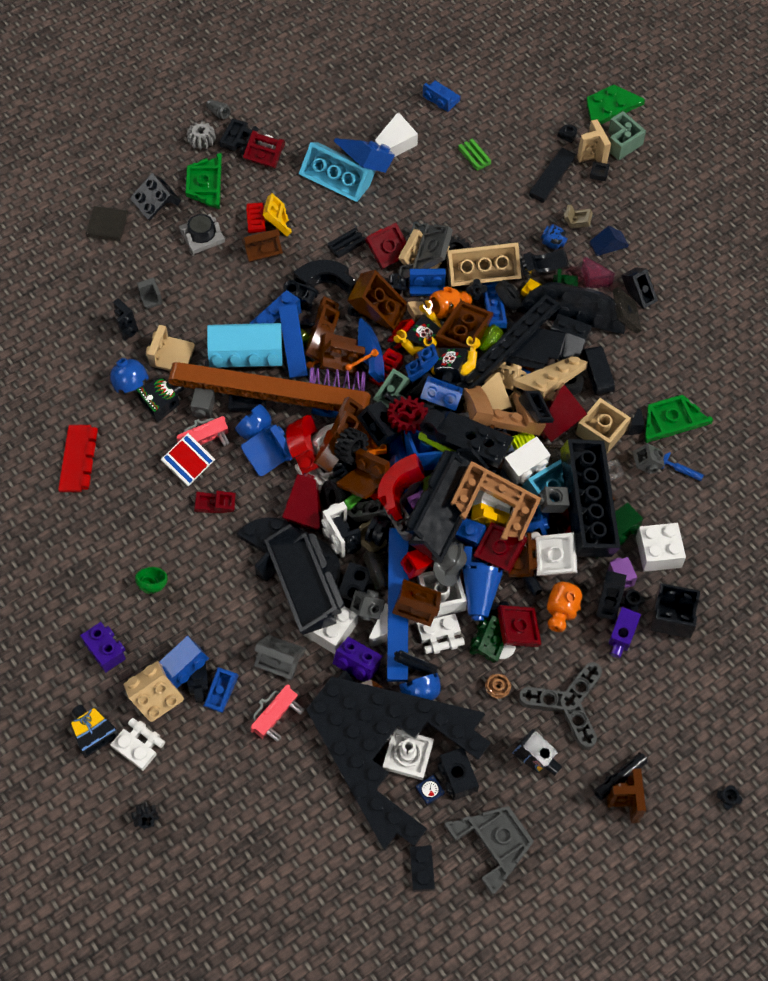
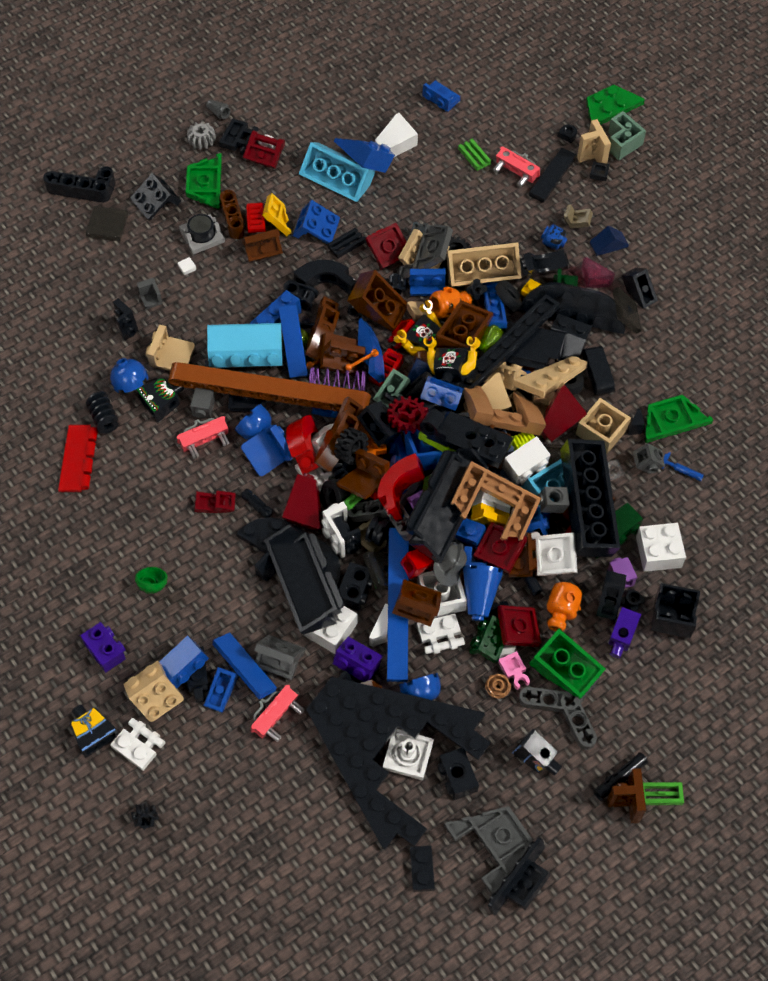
(81, 187): none -> black beam
(102, 412): none -> black piece
(186, 266): none -> white piece
(188, 459): tile -> none
(232, 214): none -> reddish brown beam
(244, 665): none -> blue tile
(257, 503): none -> black axle
(316, 221): none -> blue bracket
(367, 604): dark grey brick -> none
(415, 662): black axle -> none
(420, 366): blue slope -> none
(430, 790): tile -> none
(514, 667): none -> bright pink plate
(517, 164): none -> coral piece
(523, 882): none -> black bracket
(534, 403): black slope -> none
(567, 664): none -> green slope
(664, 785): none -> bright green tile
(729, 791): black plate -> none

